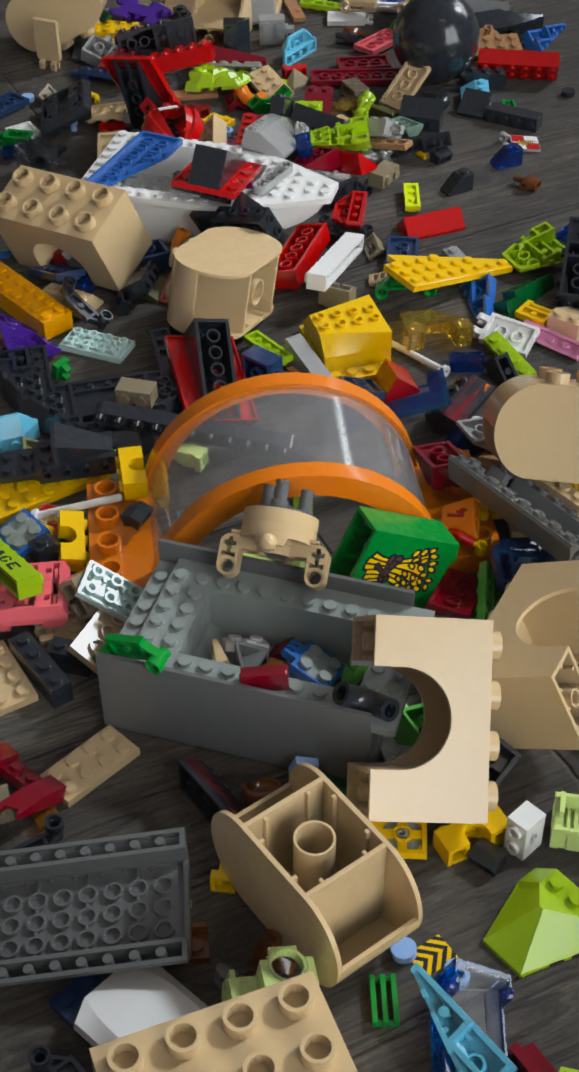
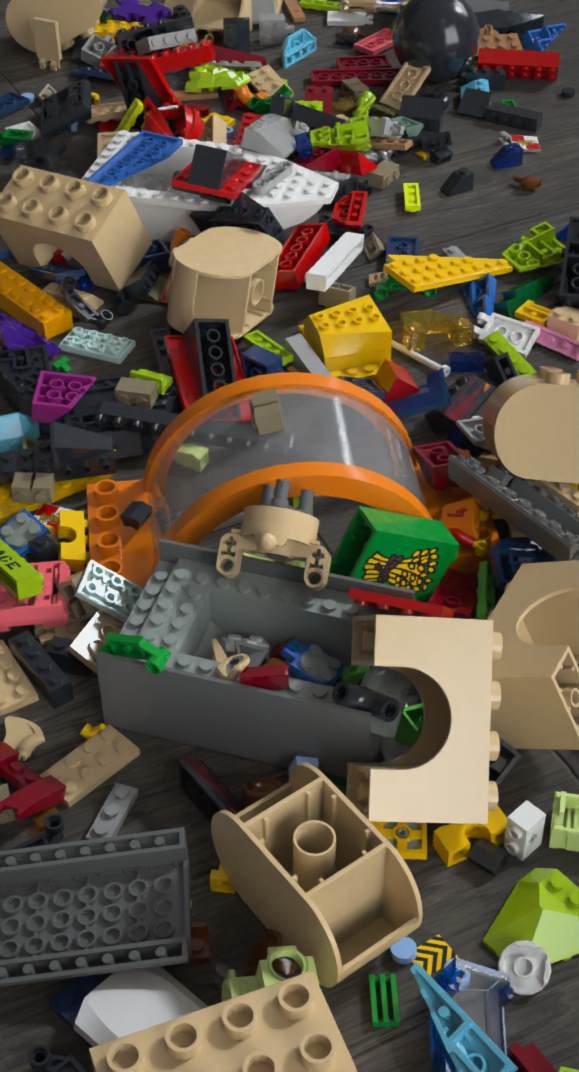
(23, 736): none -> tan arm
(40, 492): none -> dark tan piece
(57, 394): none -> magenta wedge
(76, 506): white bar -> none
(89, 731): none -> yellow hand
(113, 812): none -> light grey plate
(130, 117): none -> neon yellow plate
(131, 472): yellow arch -> none
(163, 381): none -> lime bracket
(166, 40): none -> light grey arch
(236, 670): none -> tan piece
(266, 412): none -> dark tan piece
(286, 70): red leg -> none
(297, 80): dark tan slope -> none
(399, 605): none -> red plate
(432, 223): red slope -> none
(527, 966): none -> white tile

